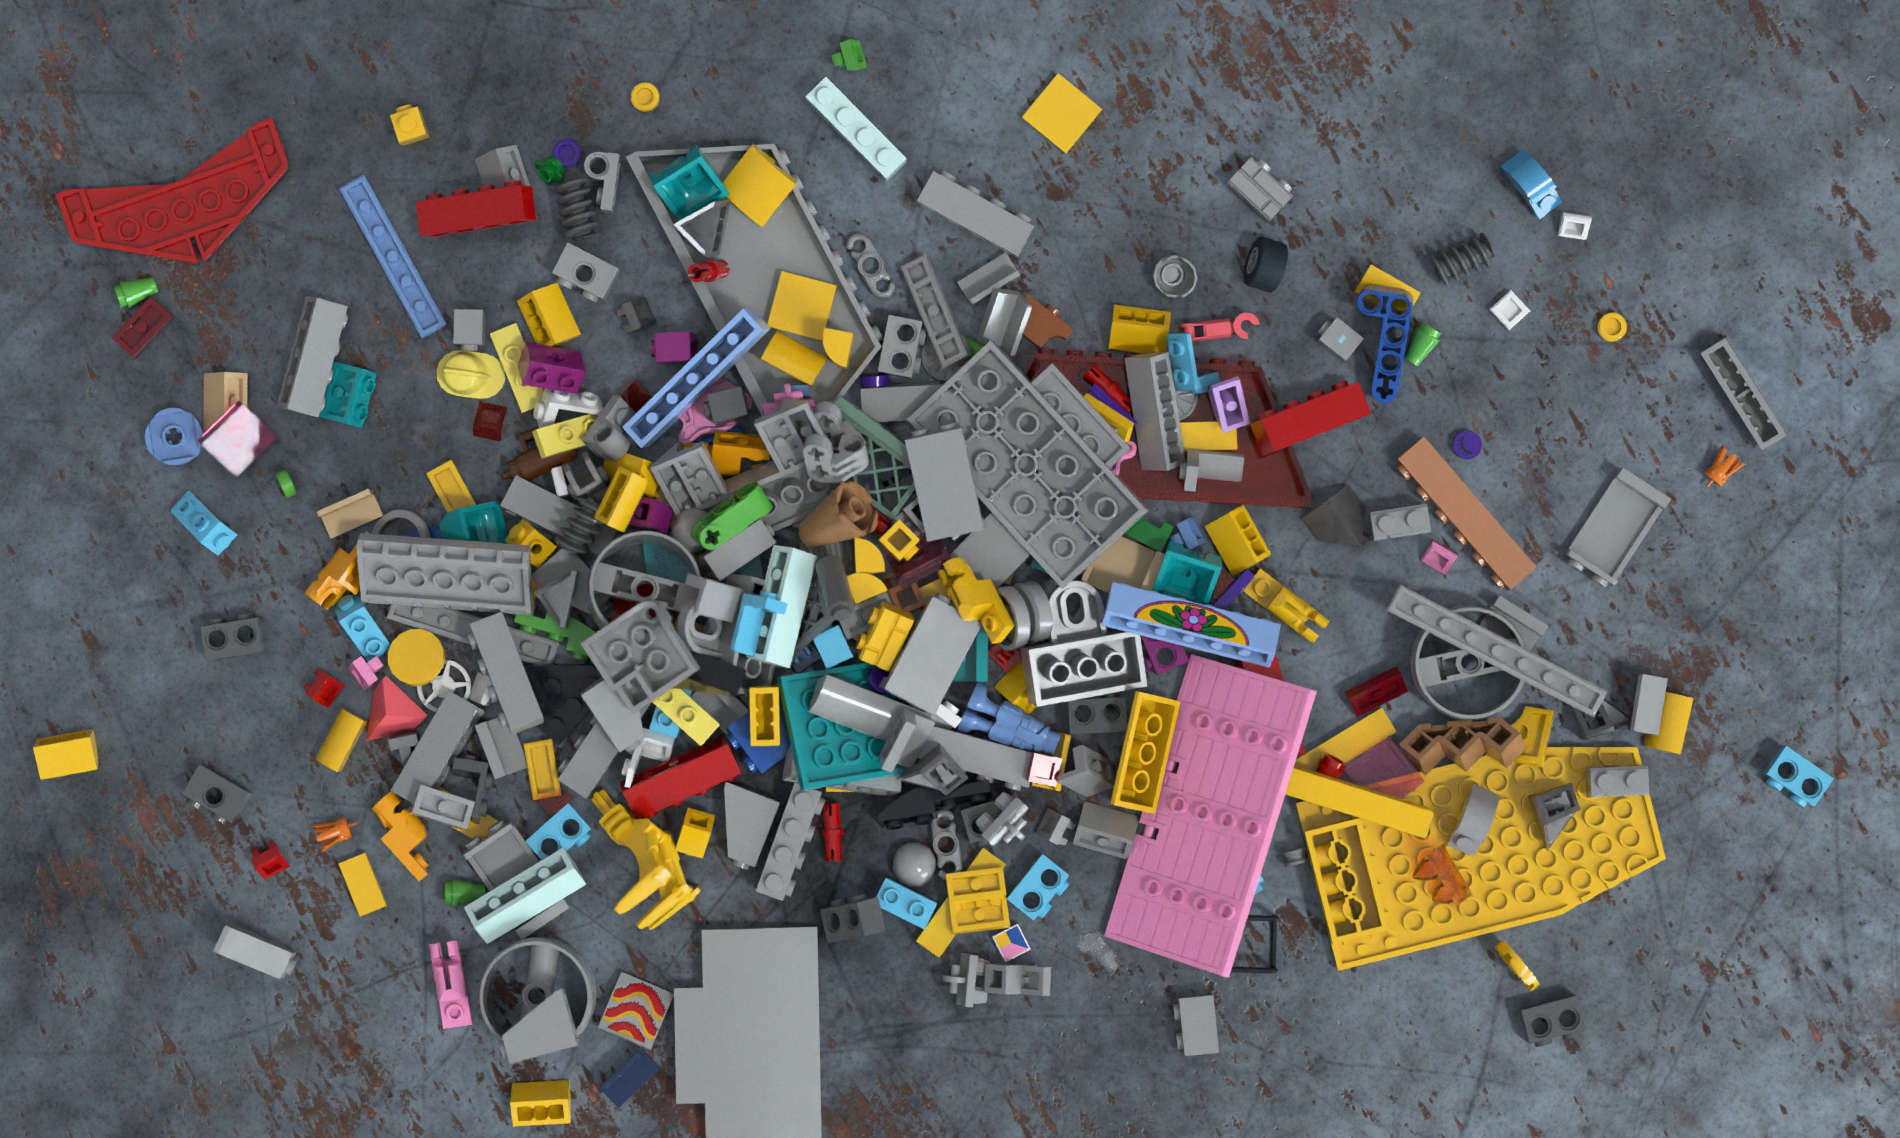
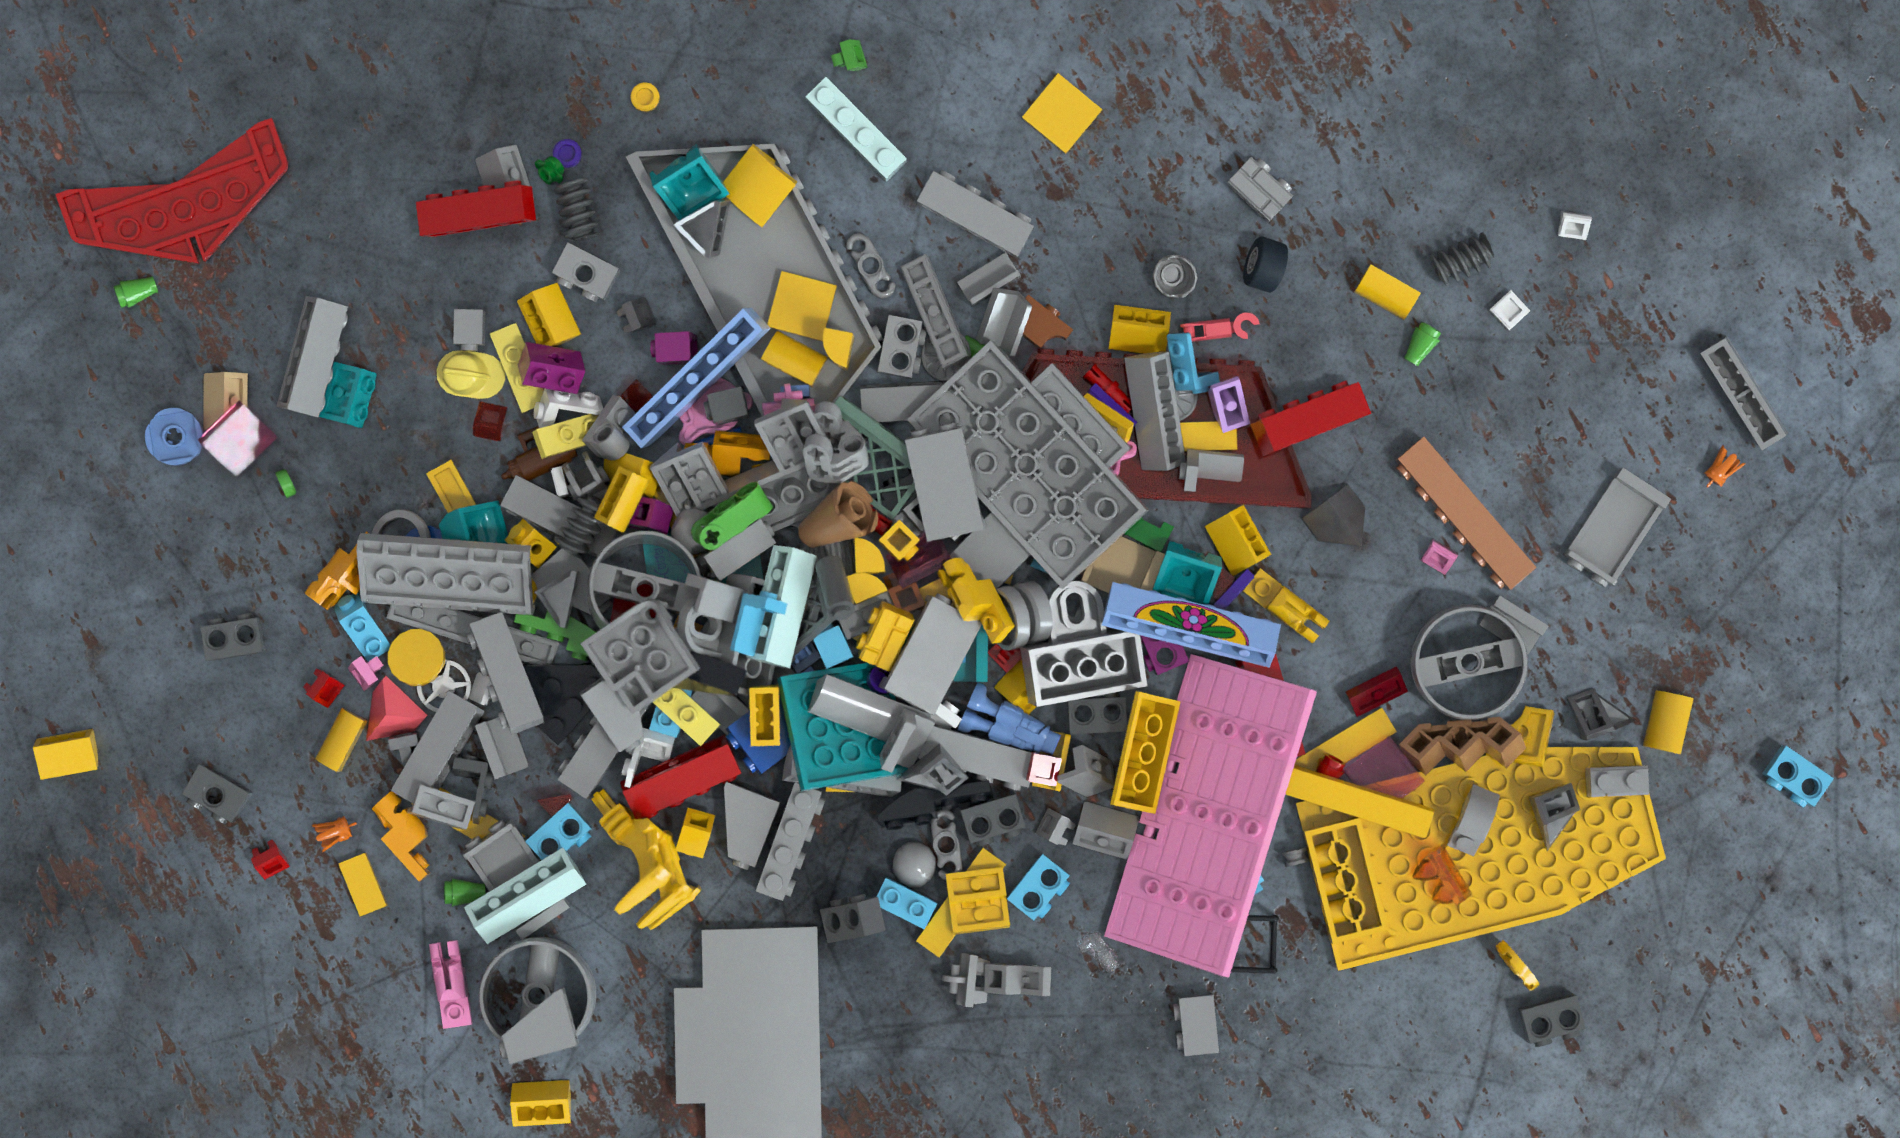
(142, 327): dark red plate -> none
(203, 523): medium azure bracket -> none
(255, 951): light grey slope -> none
(350, 513): tan panel -> none
(393, 256): medium blue tile -> none
(409, 125): yellow brick -> none
(542, 769): yellow tile -> none
(607, 195): light grey plate -> none
(629, 1077): dark blue panel -> none
(635, 1011): slope -> none
(708, 270): red pin -> none
(832, 832): red pin -> none
(874, 380): dark purple tile -> none
(1007, 823): light grey hips -> none
(1011, 942): tile -> none
(1189, 533): medium blue tile -> none
(1339, 338): light grey brick -> none
(1388, 344): blue beam -> none
(1399, 522): light grey brick -> none
(1466, 444): dark purple tile -> none
(1496, 650): light grey tile -> none
(1532, 182): dark azure brick -> none
(1611, 327): yellow tile -> none
(1648, 704): light grey panel -> none

